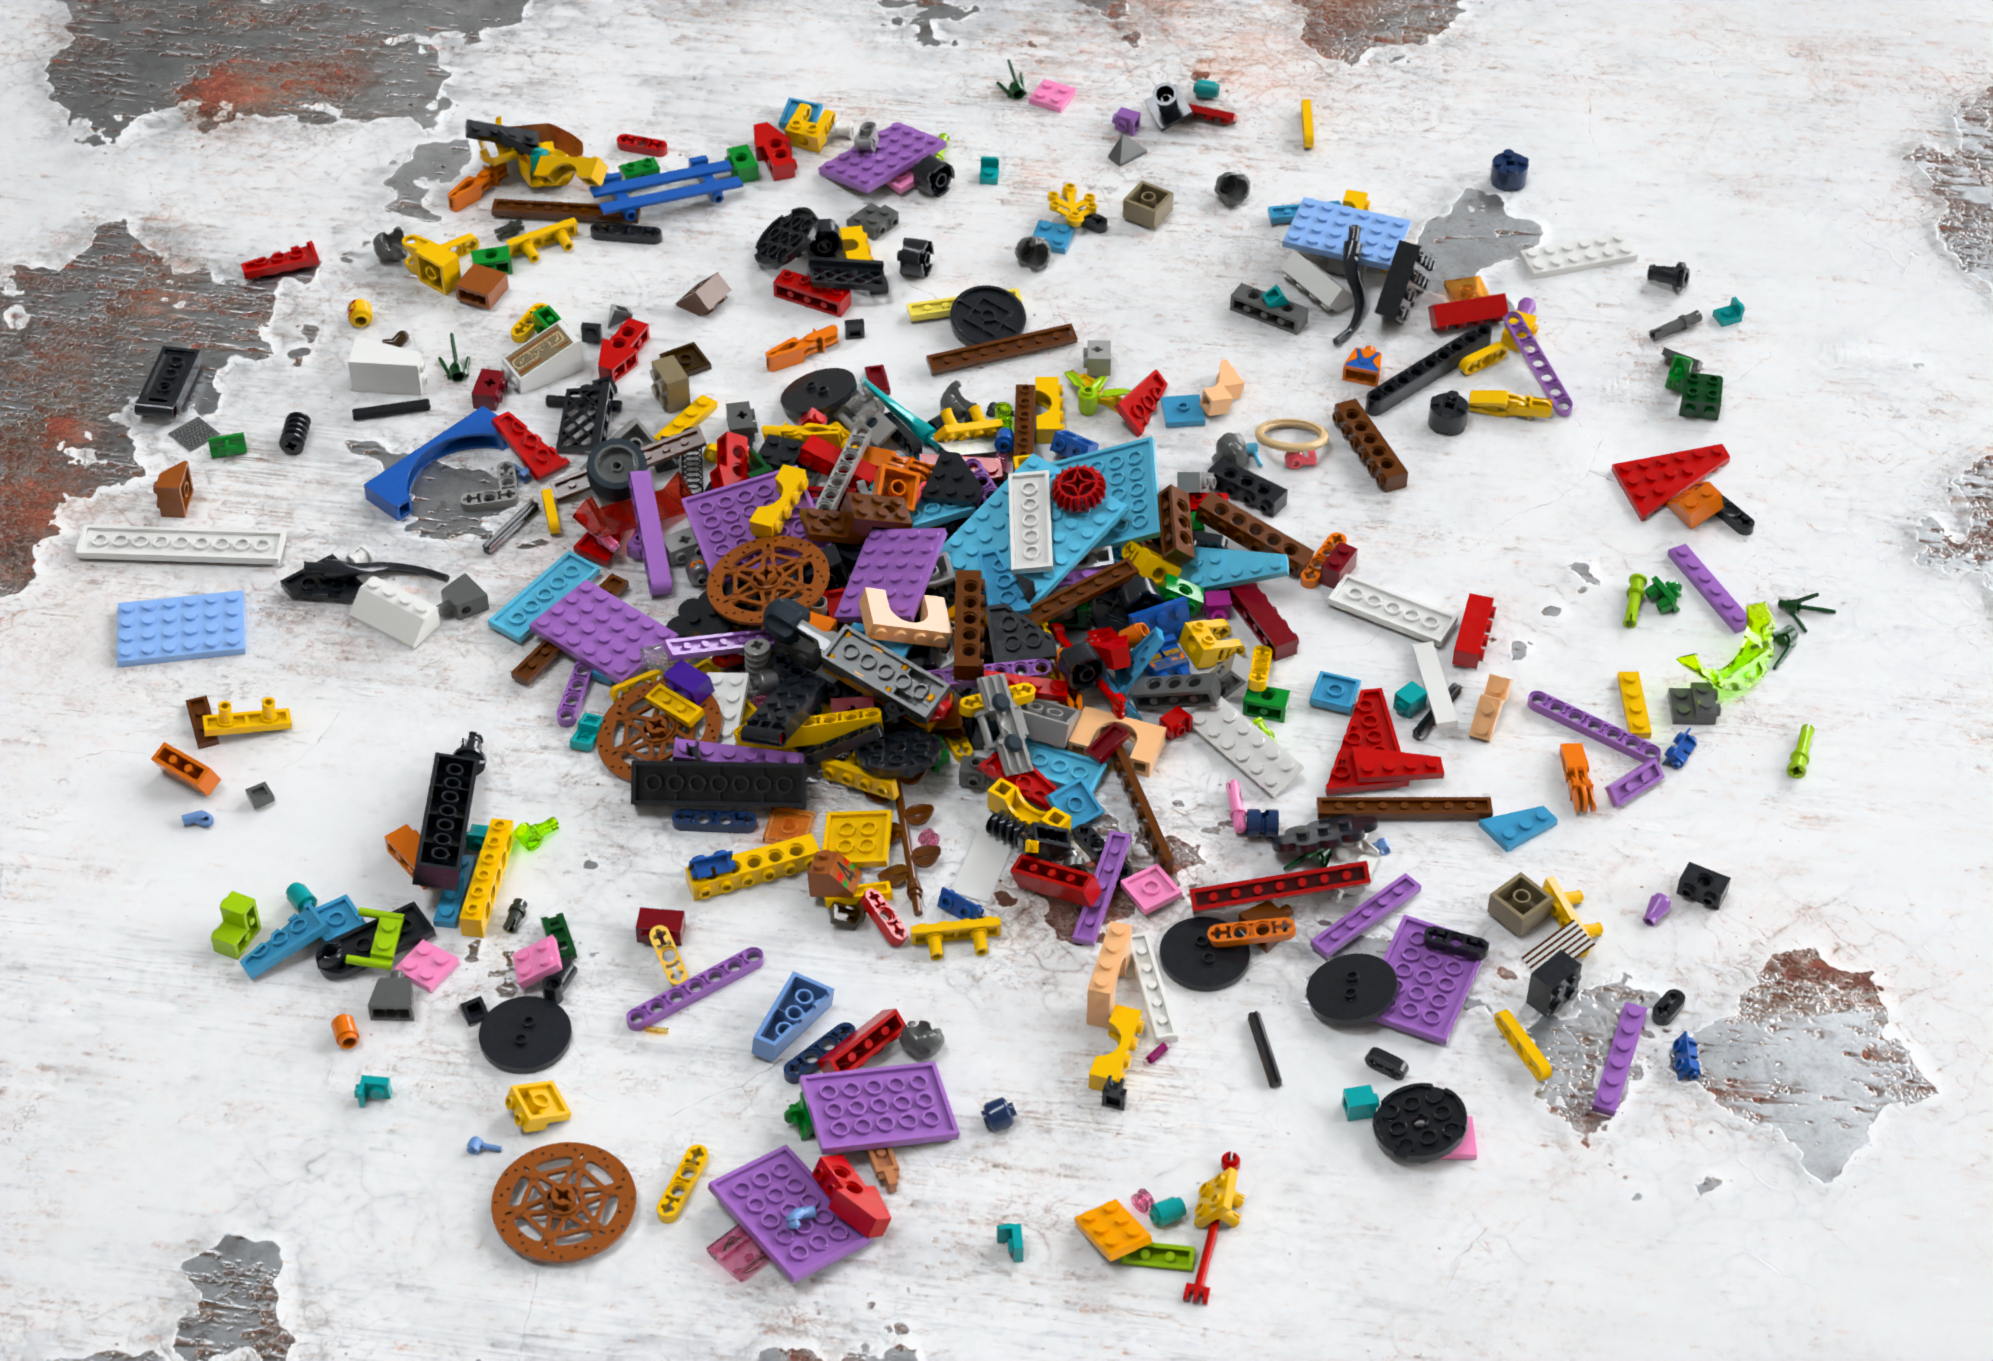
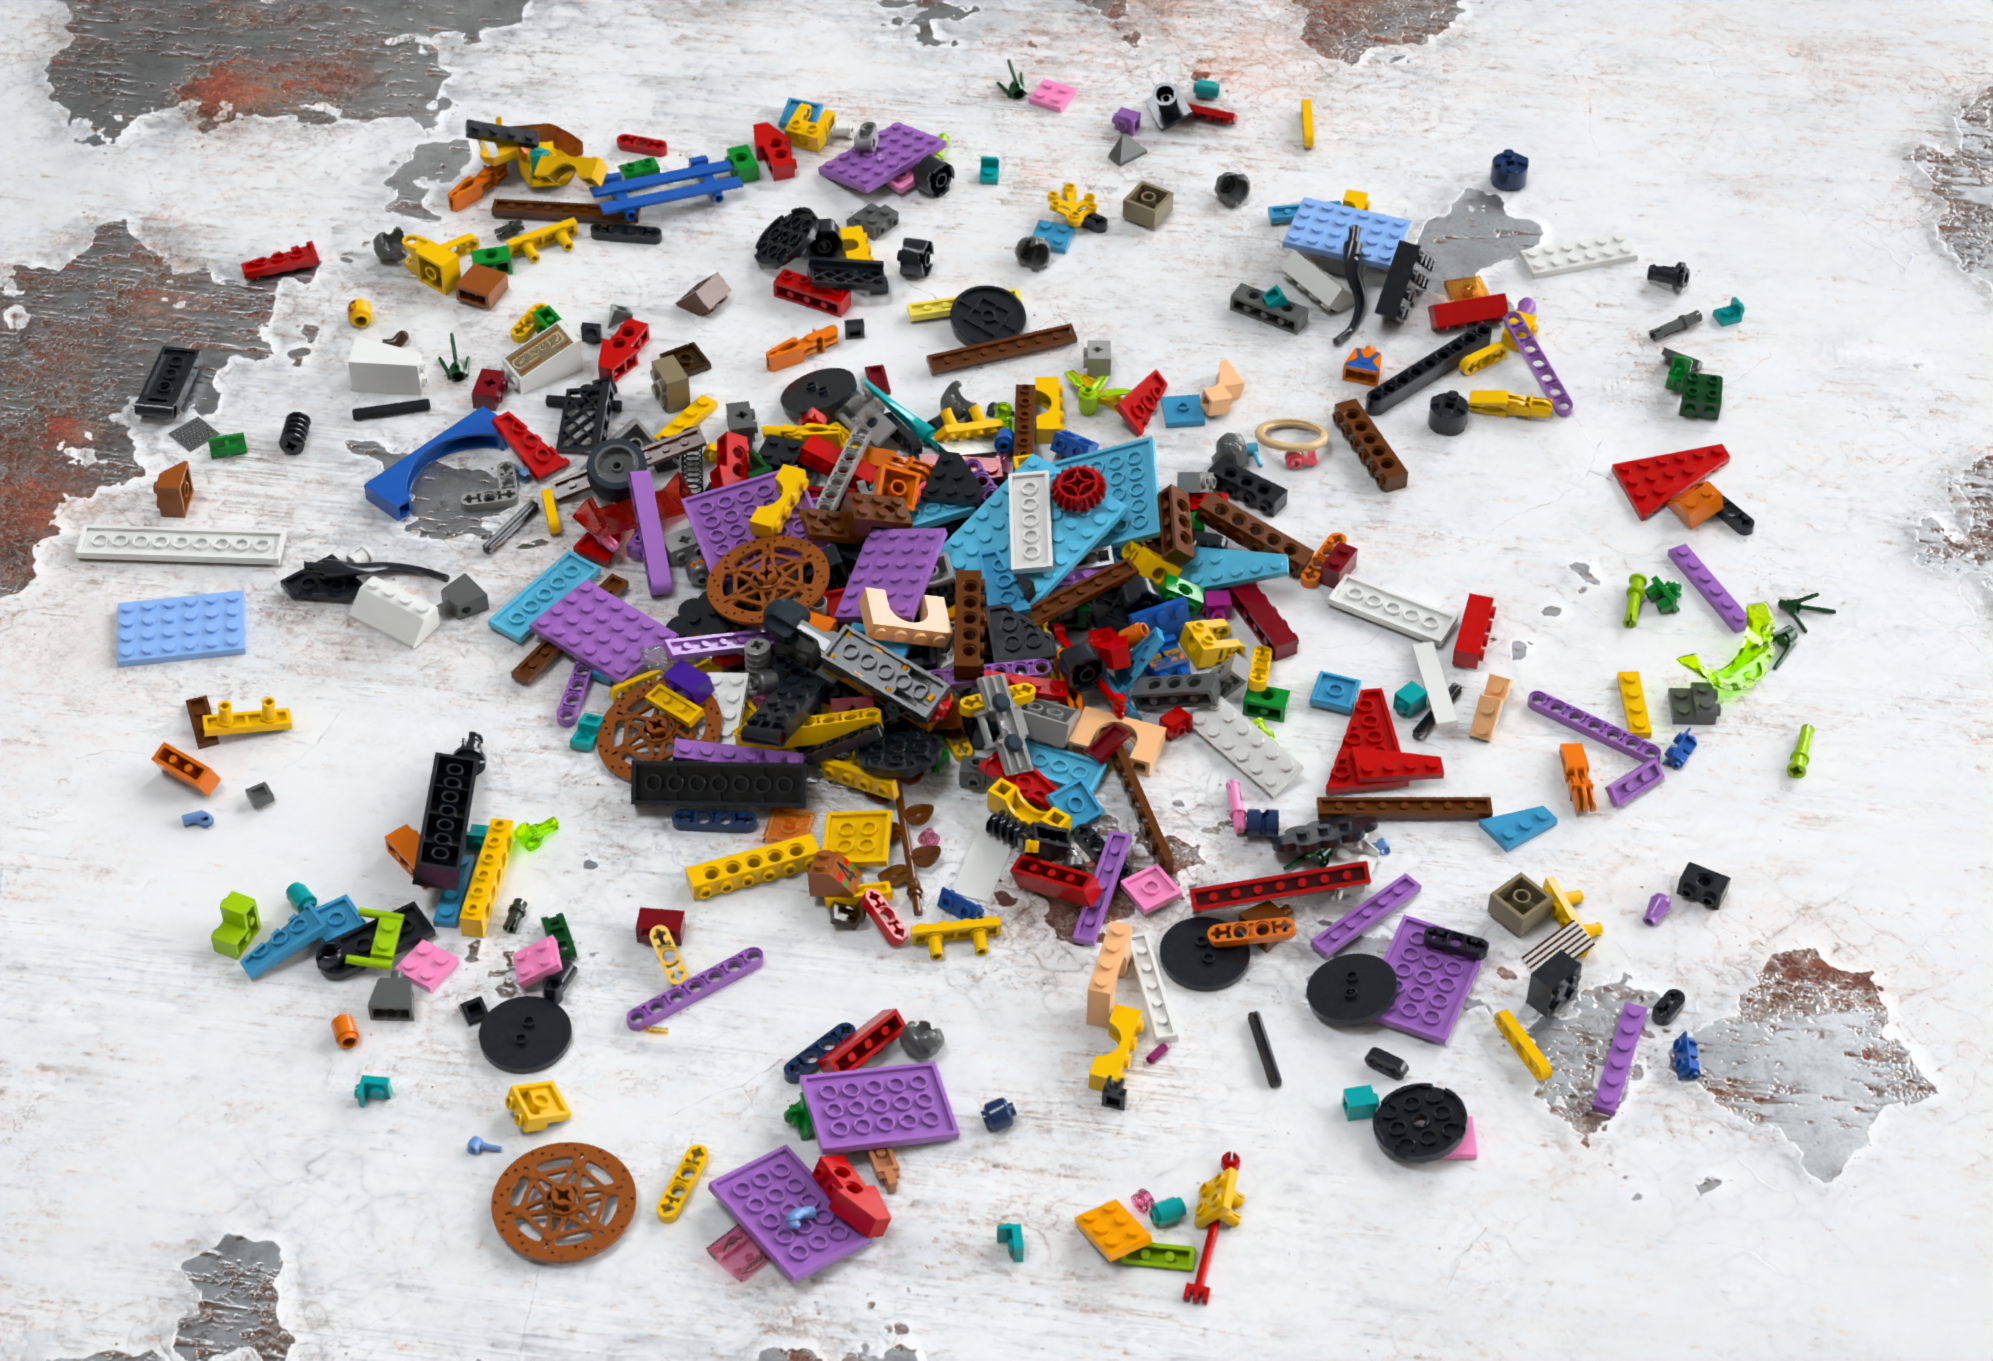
(509, 142): black plate -> none
(693, 751): black hand -> none
(719, 860): blue hinge -> none
(792, 1014): medium blue wedge -> none

